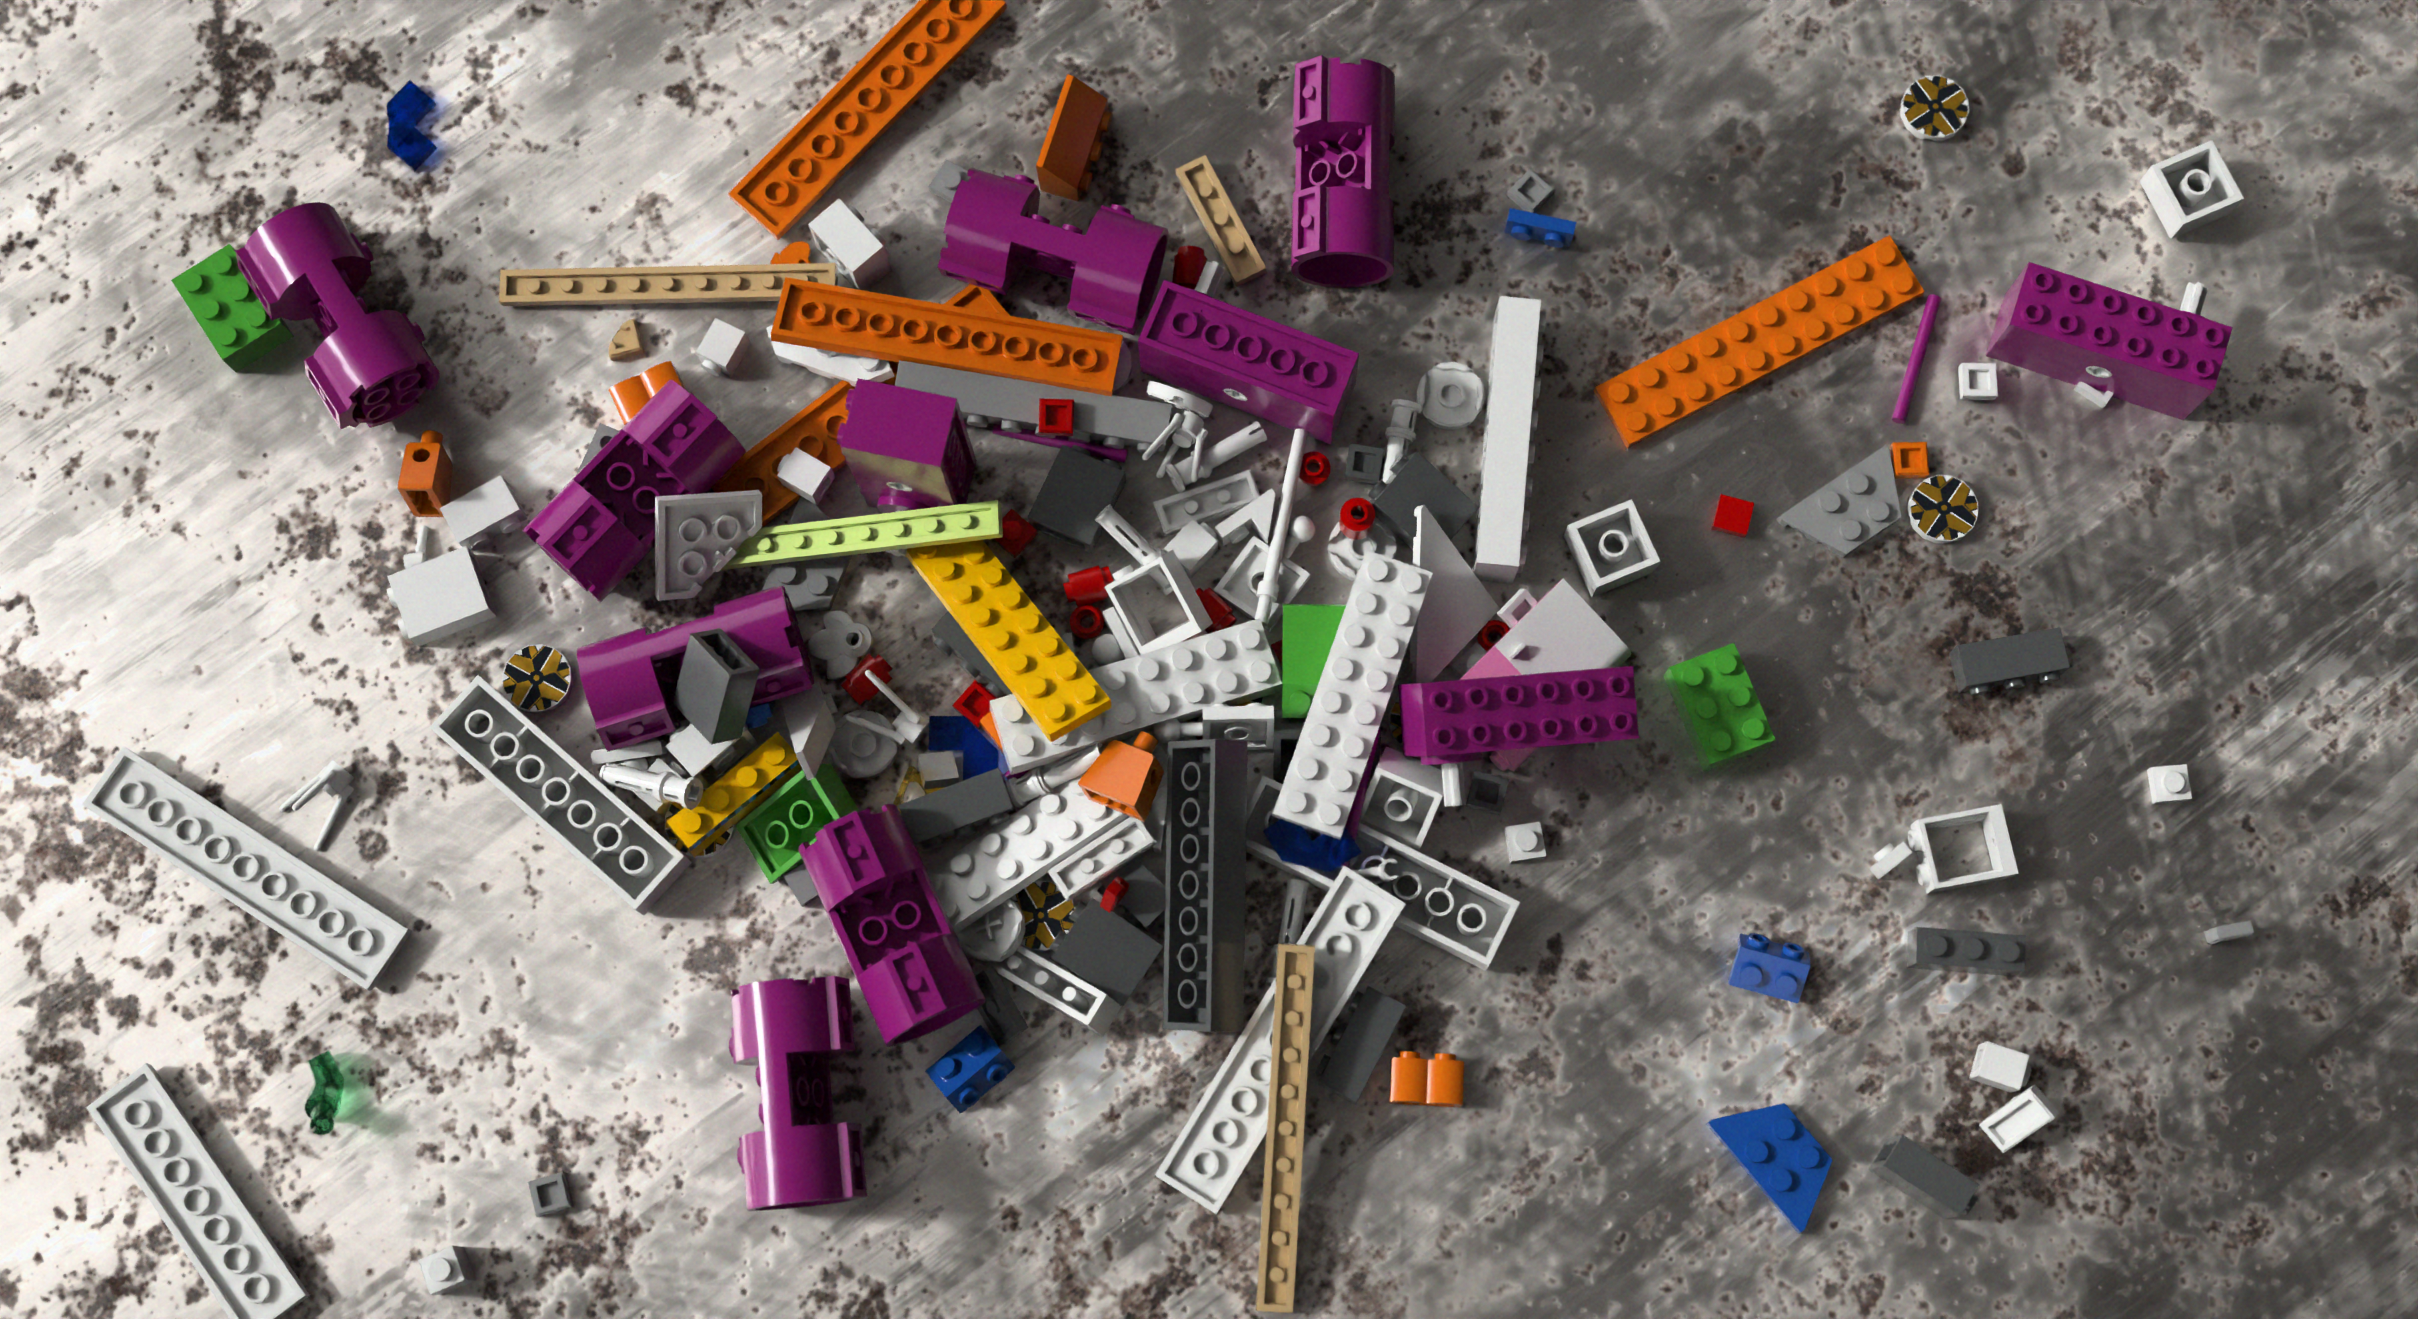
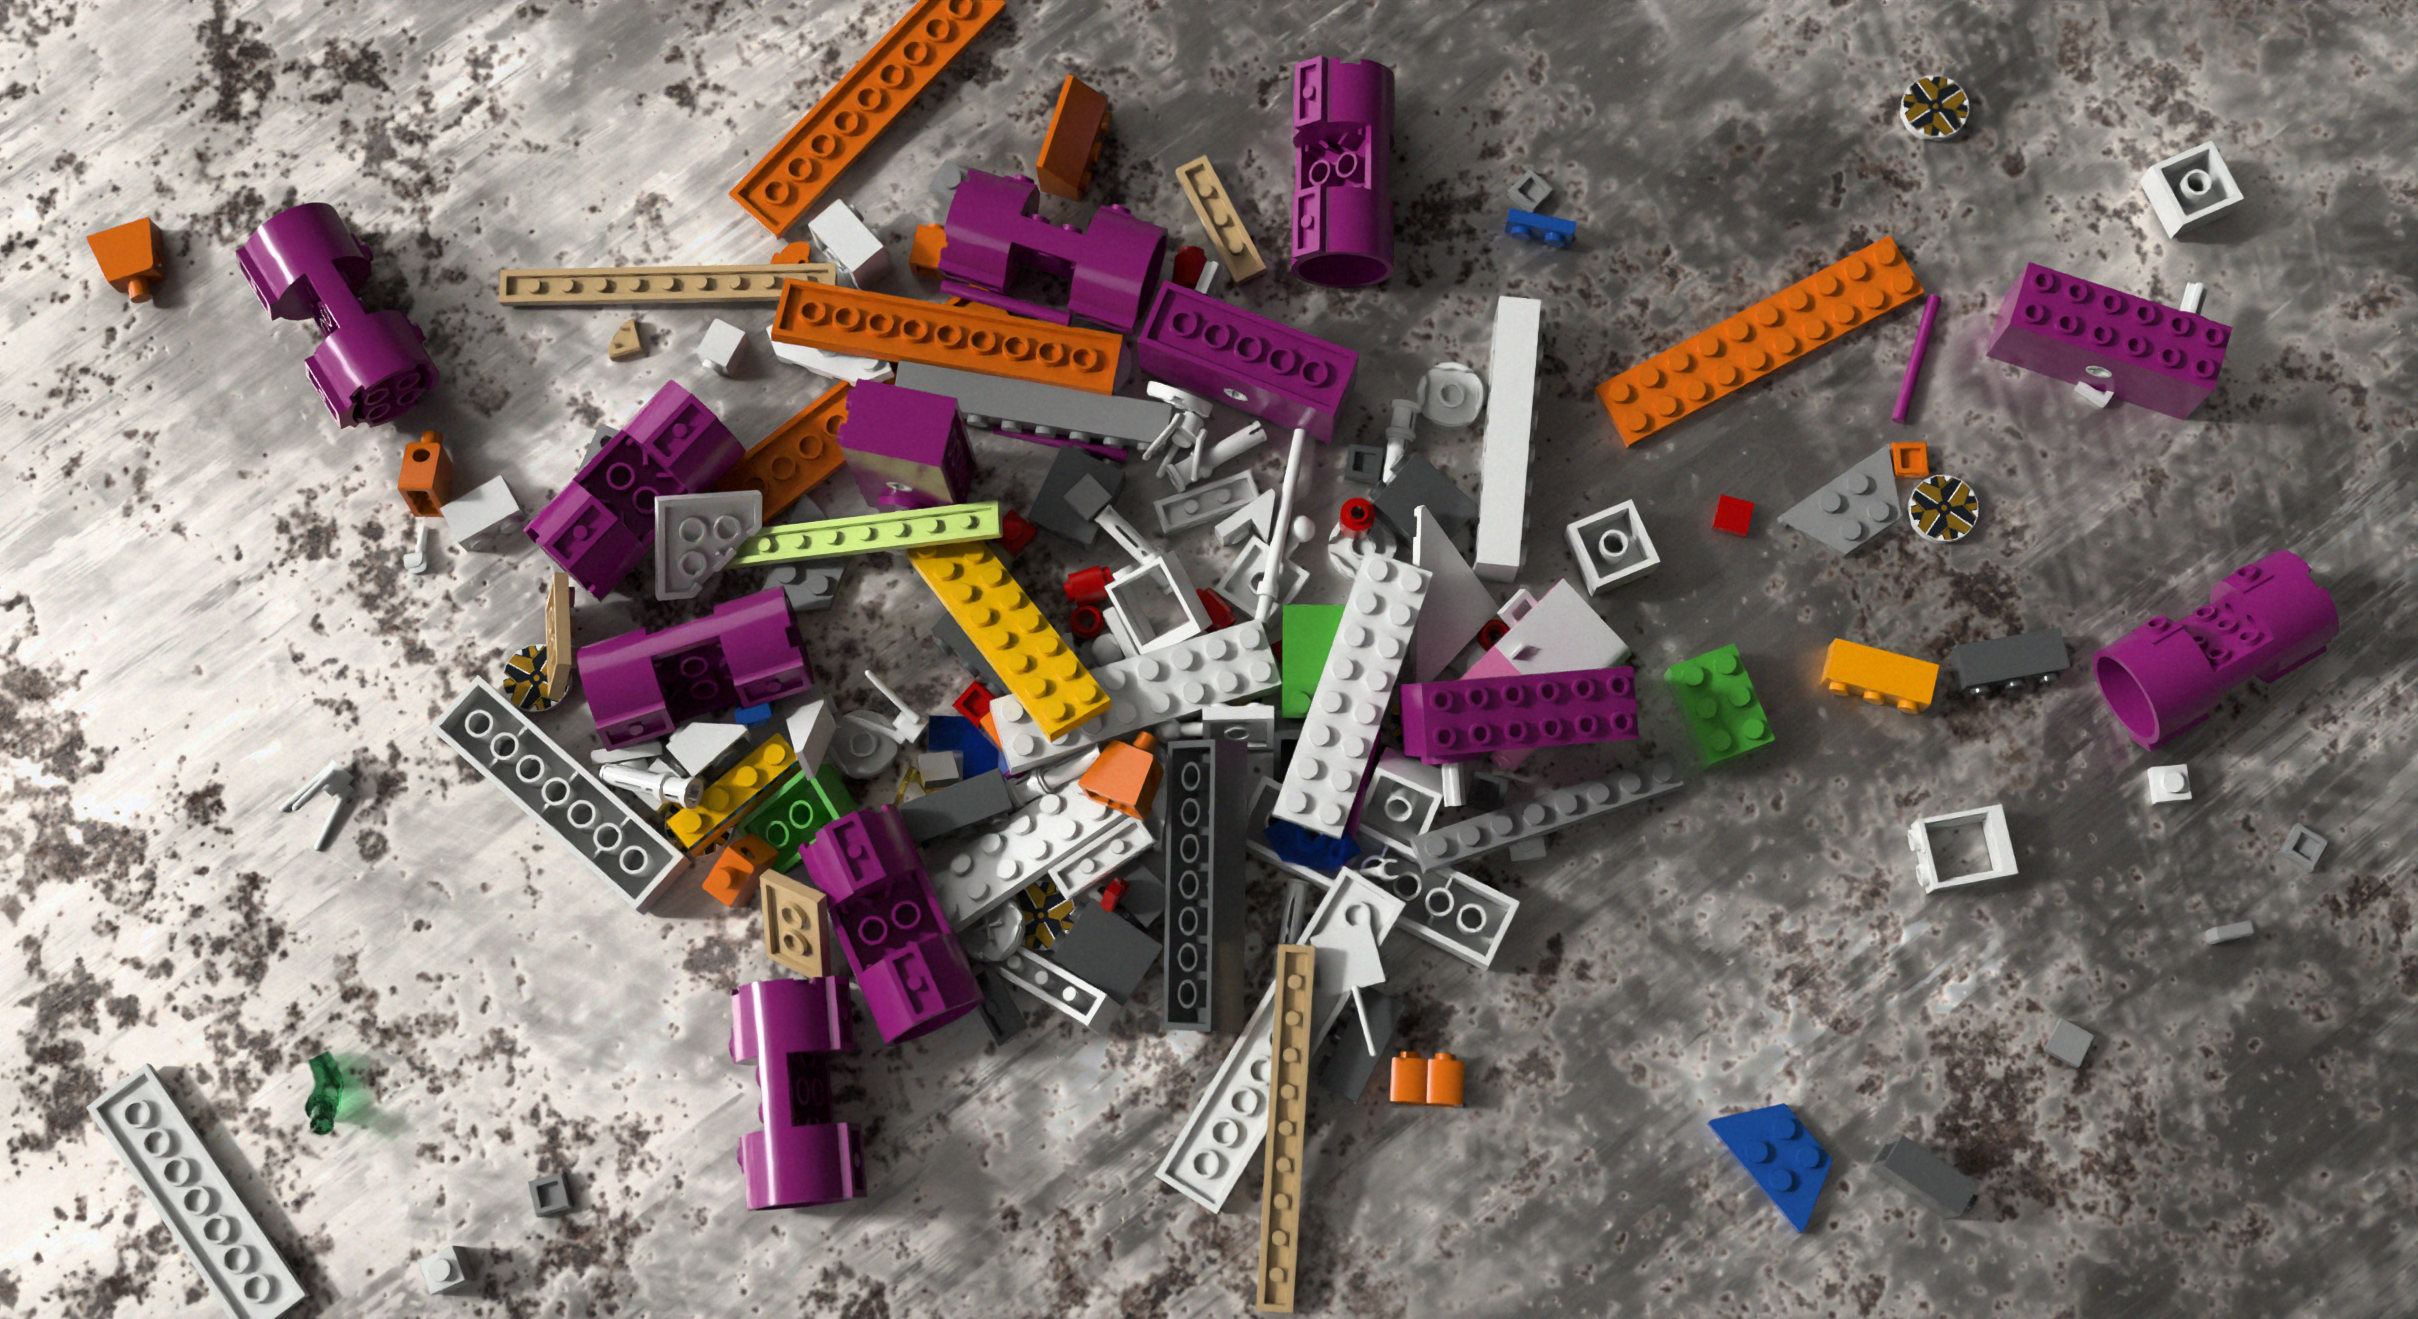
(130, 257): none -> orange torso
(230, 310): bright green brick -> none
(247, 868): white plate -> none
(403, 114): clear blue tile -> none
(440, 596): white brick -> none
(559, 631): none -> tan plate
(636, 391): orange brick -> none
(715, 685): dark grey brick -> none
(736, 874): none -> orange torso
(795, 925): none -> tan plate
(805, 475): white brick -> none
(836, 646): white plate -> none
(859, 685): red brick -> none
(927, 249): none -> orange brick
(970, 1069): blue bracket -> none
(1006, 303): none -> magenta bar
(1056, 417): red tile -> none
(1088, 498): none -> light grey tile
(1193, 546): white brick -> none
(1318, 477): red plate -> none
(1349, 962): none -> white piece
(1546, 813): none -> light grey plate
(1770, 967): blue bracket -> none
(1879, 676): none -> light orange brick
(1888, 858): white plate -> none
(1966, 951): dark grey brick -> none
(1977, 381): white plate -> none
(2000, 1067): white brick -> none
(2019, 1118): white tile -> none
(2068, 1043): none -> light grey tile
(2257, 625): none -> magenta cylinder
(2304, 847): none -> light grey tile

